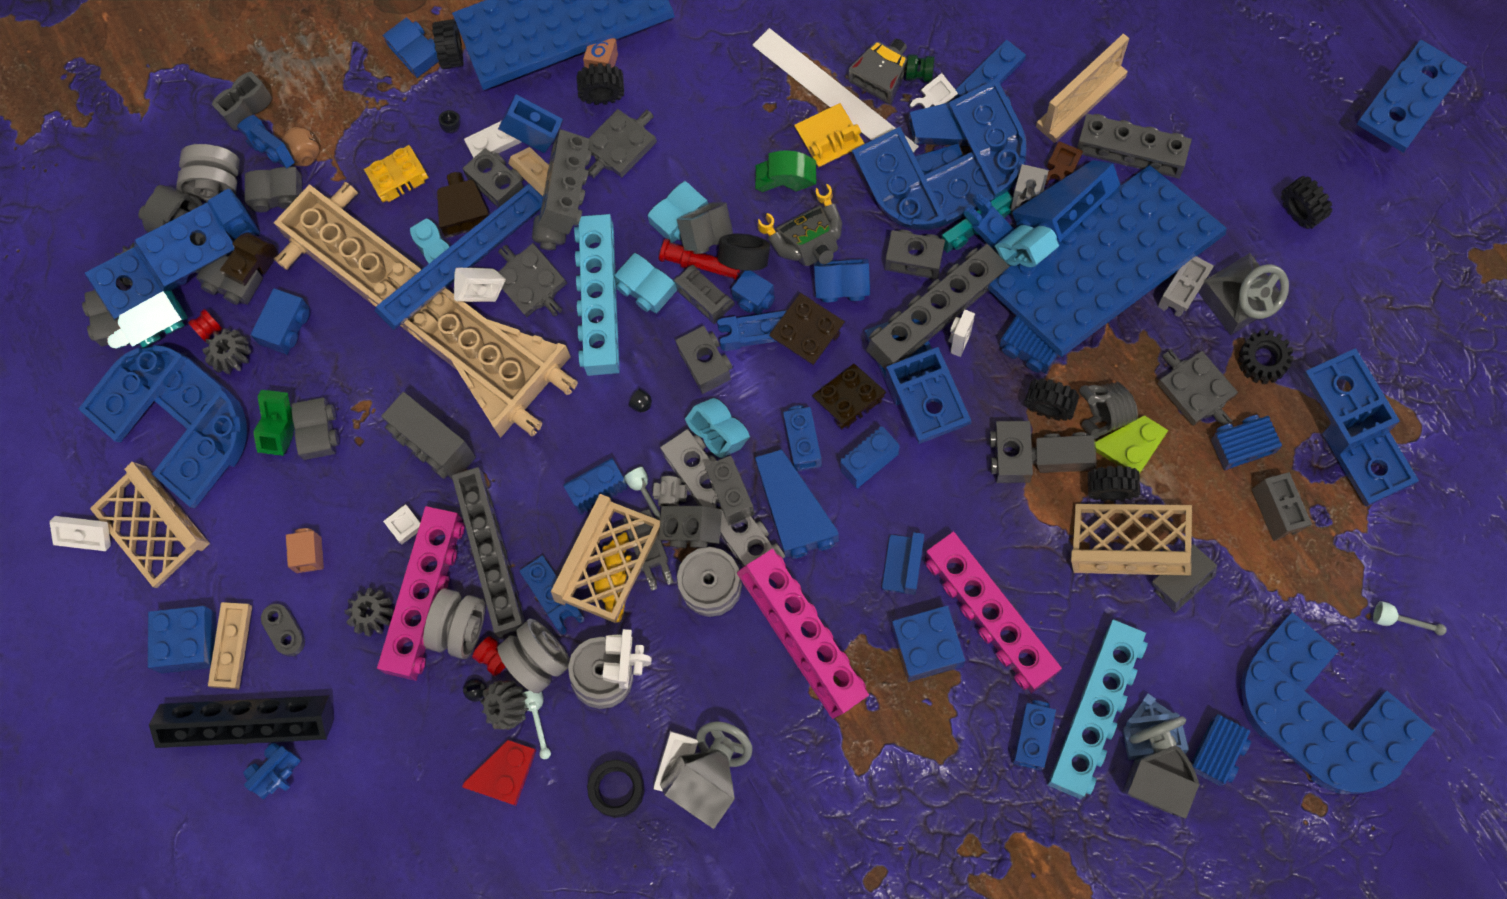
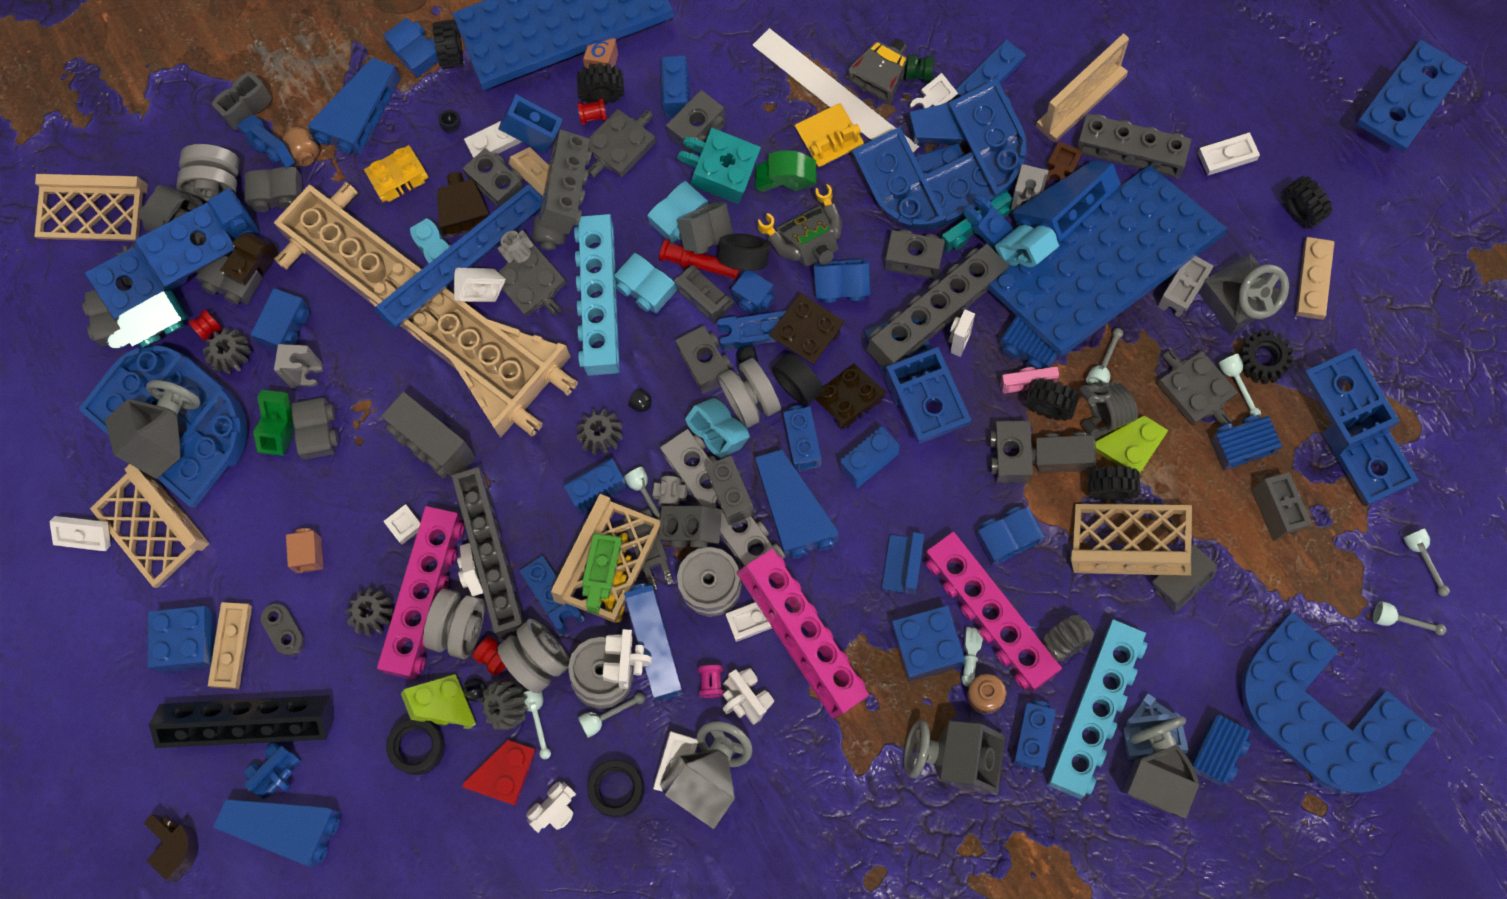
(89, 185): none -> tan fence
(147, 432): none -> dark grey piece
(178, 848): none -> dark brown brick
(281, 828): none -> blue slope
(294, 363): none -> light grey hinge
(357, 108): none -> blue slope
(396, 736): none -> black tyre
(439, 702): none -> lime wing
(468, 571): none -> white plate
(515, 246): none -> light grey gear
(553, 809): none -> white piece
(592, 111): none -> red bush
(592, 722): none -> hinge
(600, 570): none -> bright green hinge
(606, 439): none -> dark grey gear
(653, 635): none -> slope
(674, 84): none -> blue brick
(698, 109): none -> dark grey brick
(705, 673): none -> dark pink bush
(718, 151): none -> teal hinge
(742, 699): none -> white hips
(747, 352): none -> black hinge
(747, 622): none -> white plate
(749, 392): none -> light grey wheel
(797, 379): none -> black tyre
(963, 755): none -> dark grey piece
(972, 645): none -> light aqua piece
(986, 694): none -> medium nougat head
(1010, 535): none -> blue brick
(1021, 381): none -> bright pink plate
(1068, 638): none -> dark grey gear
(1100, 374): none -> hinge
(1228, 154): none -> white plate
(1232, 367): none -> light aqua hinge
(1315, 278): none -> tan plate
(1420, 542): none -> hinge

